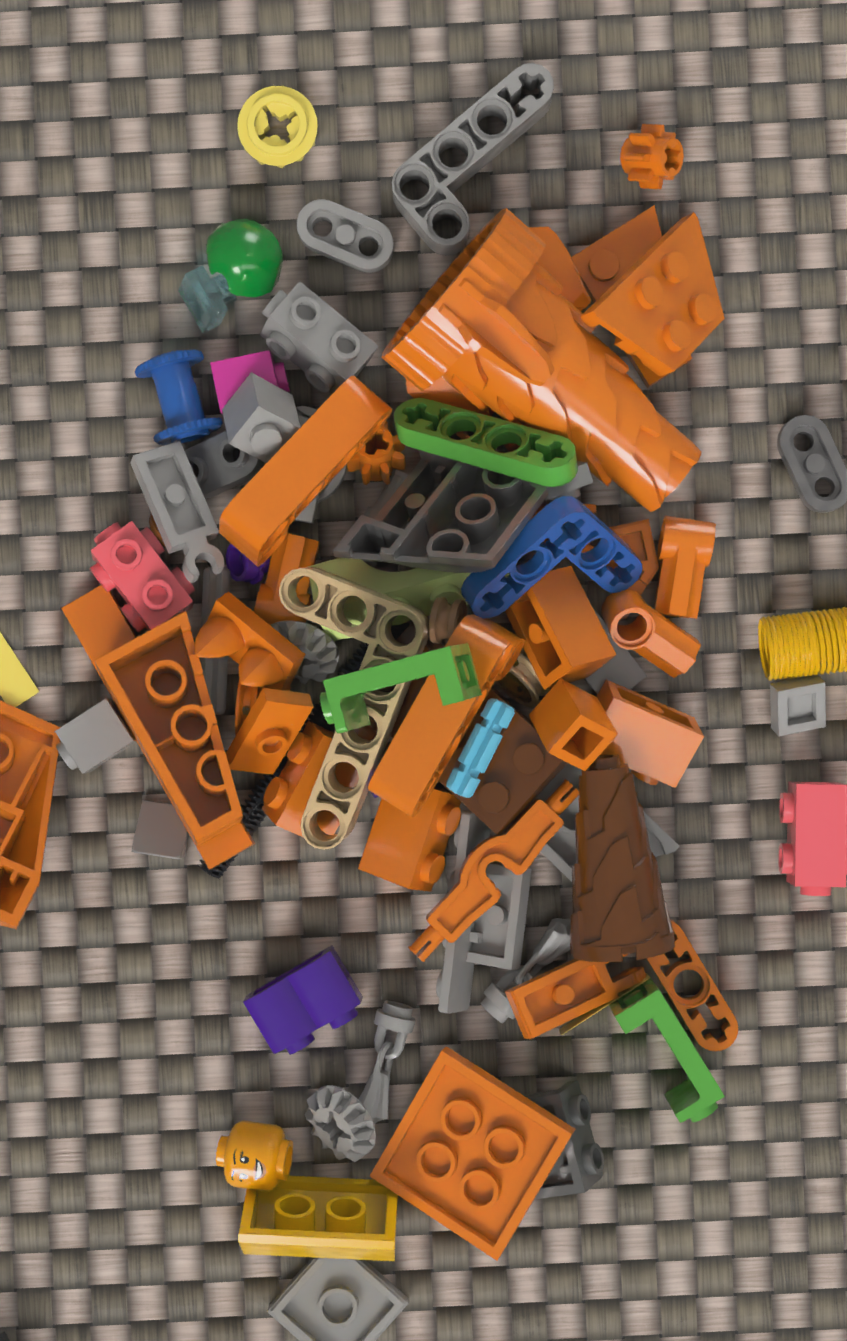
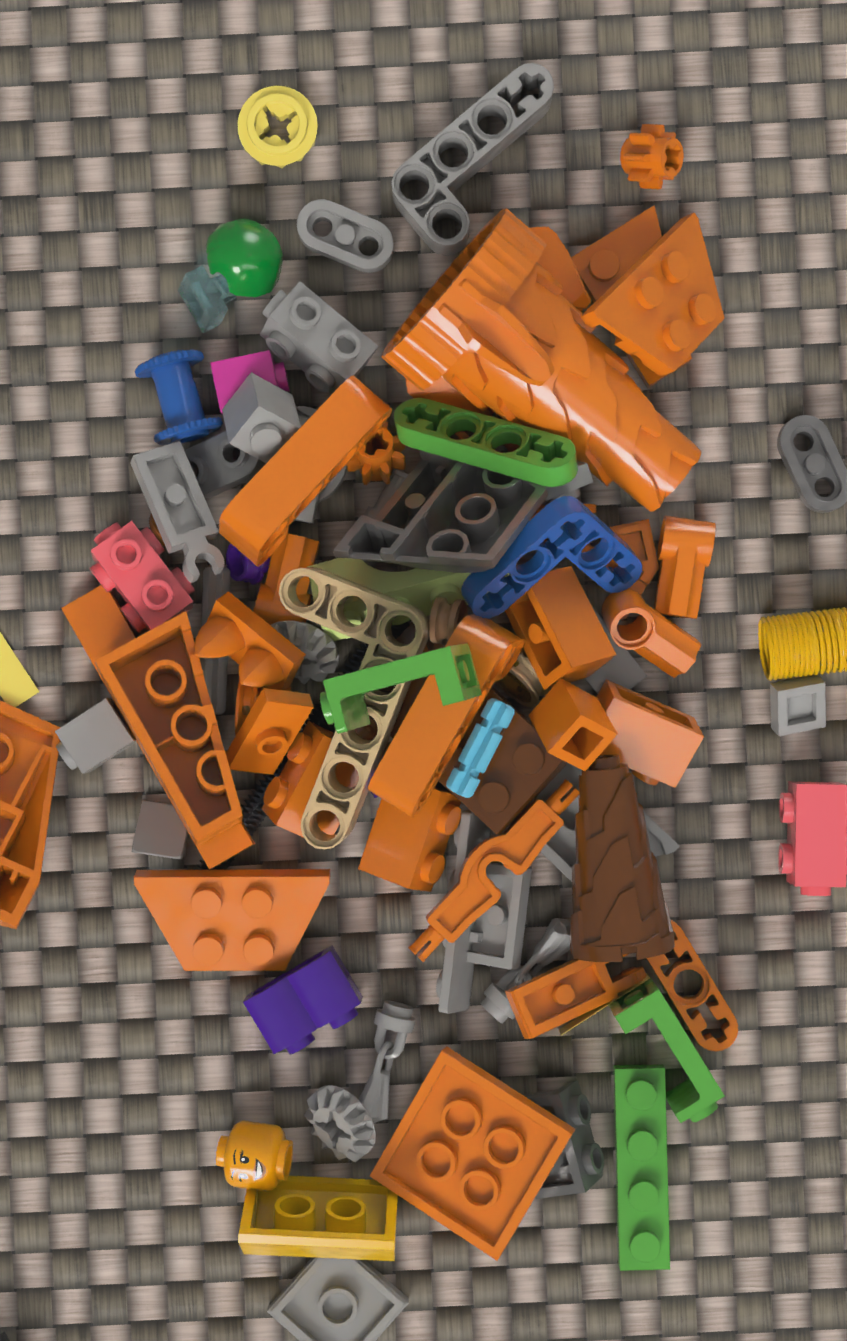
(233, 915): none -> orange wing
(641, 1167): none -> bright green plate

